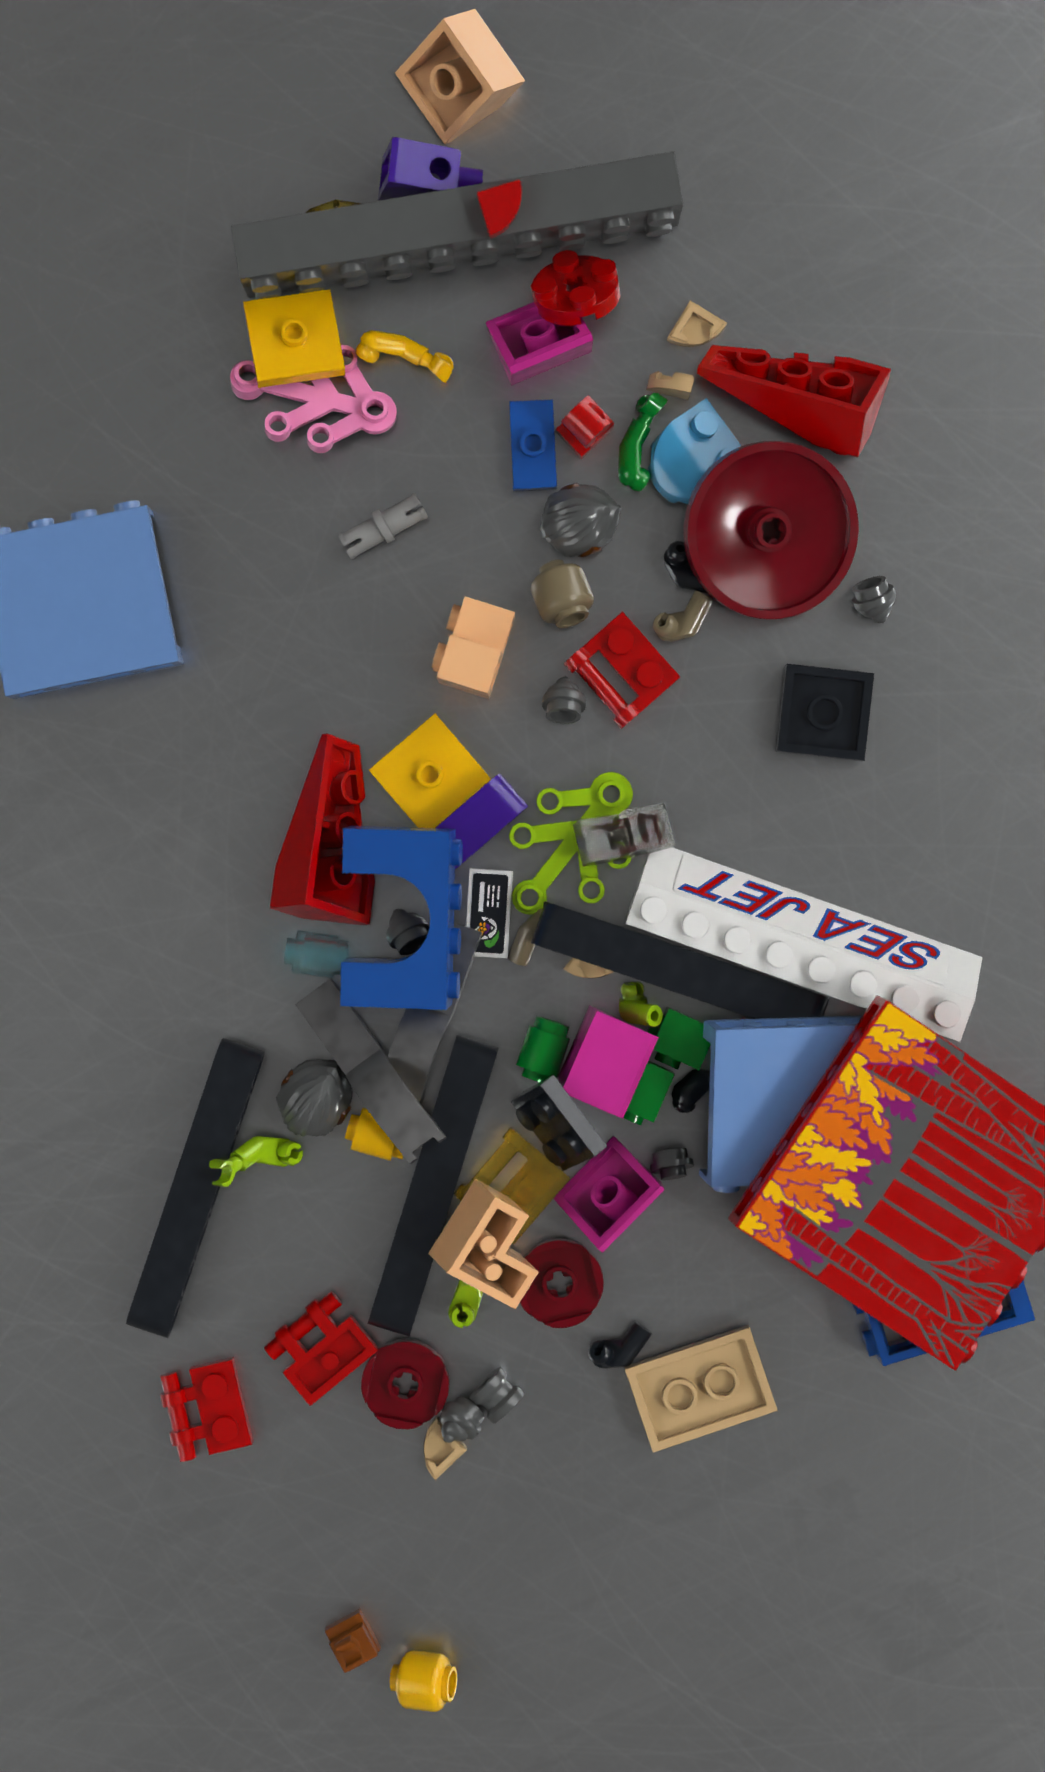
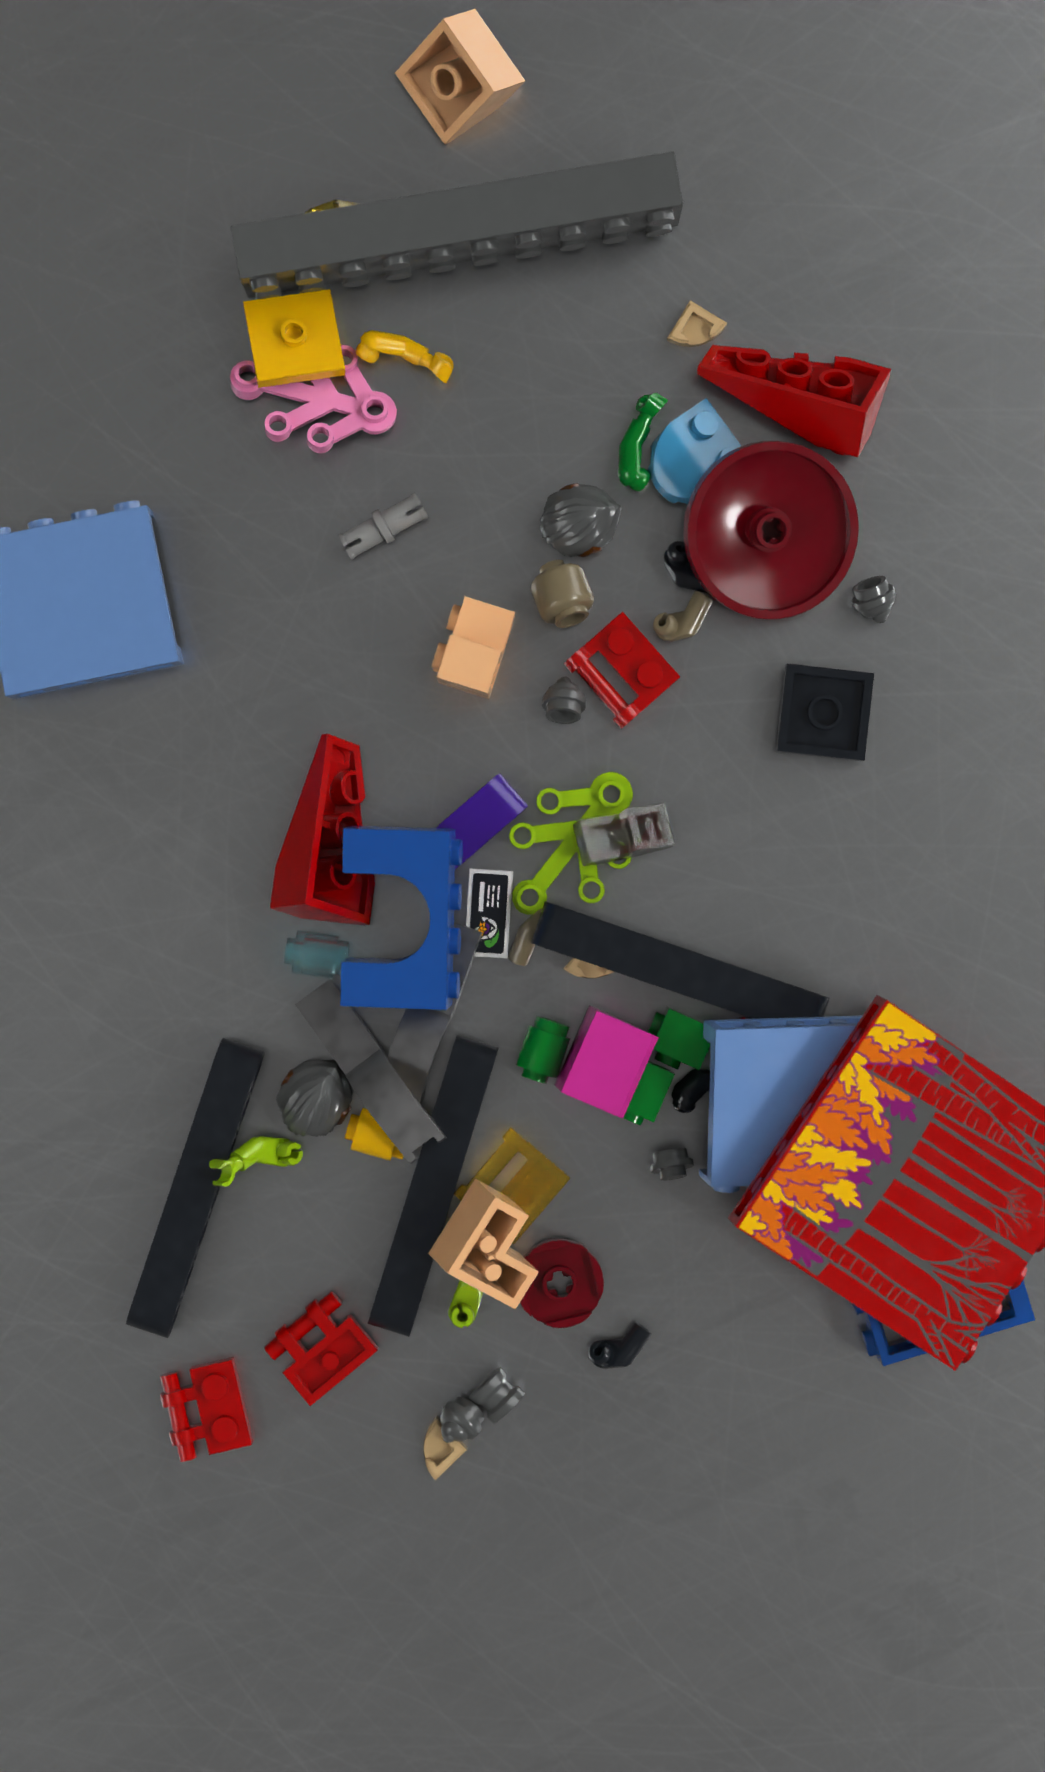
(352, 1640): dark orange piece -> none
(406, 931): dark grey plate -> none
(410, 165): dark purple torso -> none
(420, 1403): dark red plate -> none
(424, 1681): yellow head -> none
(430, 774): yellow plate -> none
(500, 206): red tile -> none
(533, 345): dark pink slope -> none
(533, 445): blue plate -> none
(558, 1124): black plate -> none
(585, 426): red leg -> none
(591, 283): red plate -> none
(609, 1194): dark pink slope -> none
(635, 1006): lime arm -> none
(677, 386): tan tile -> none
(700, 1388): tan plate -> none
(804, 940): white slope -> none

